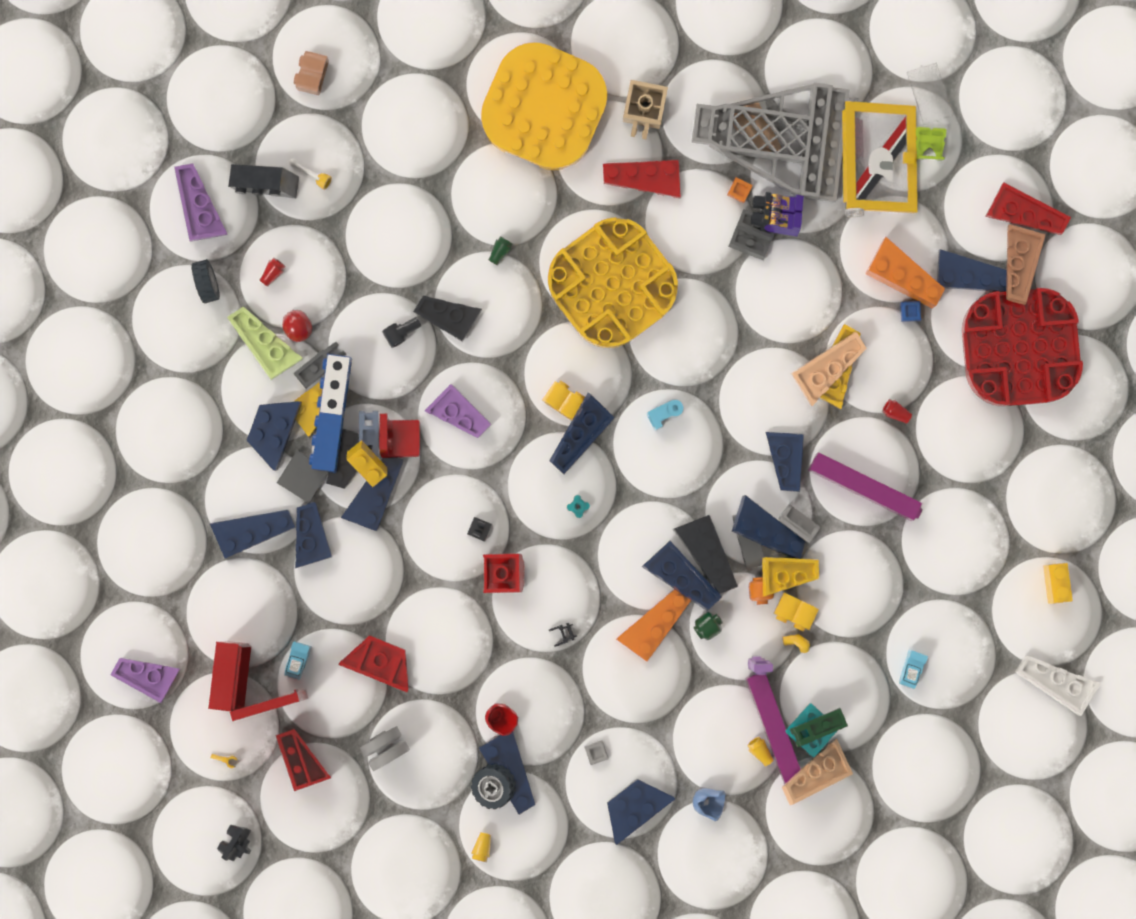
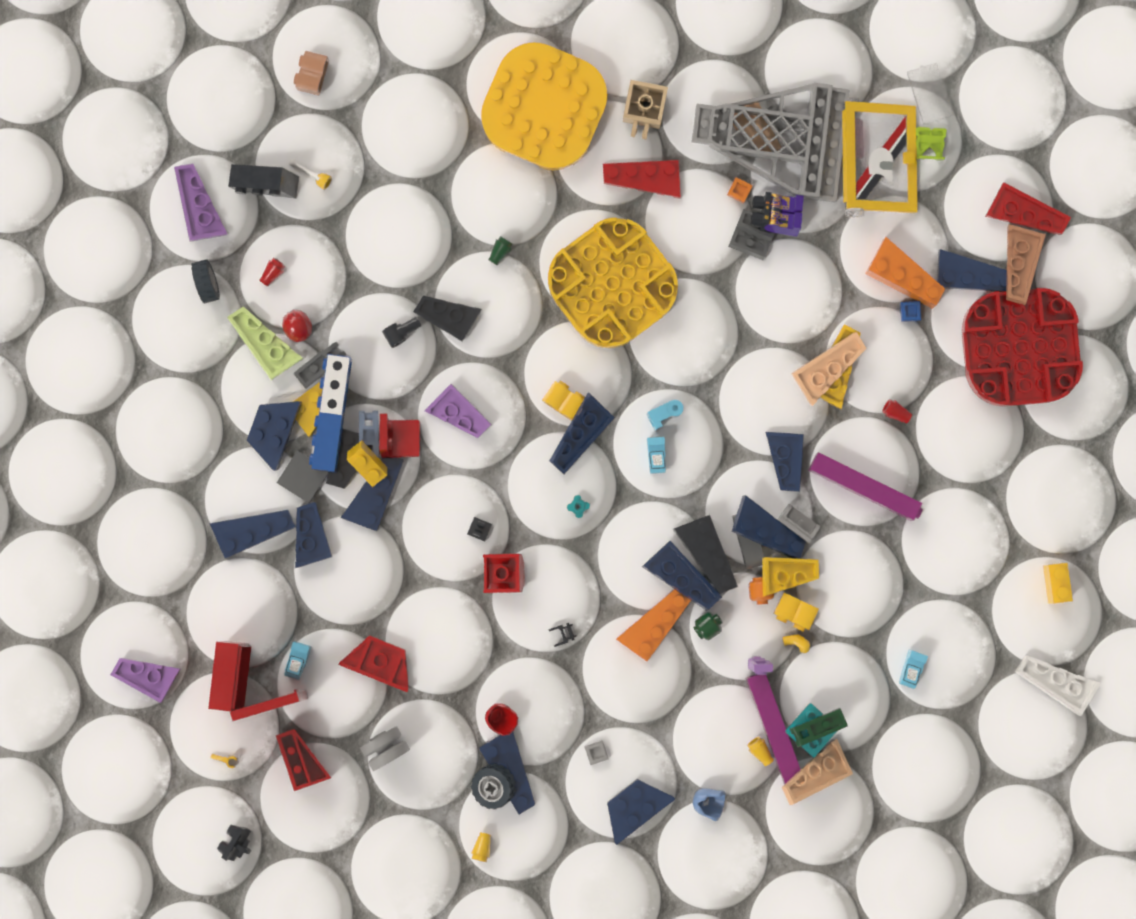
(656, 454): none -> medium azure leg

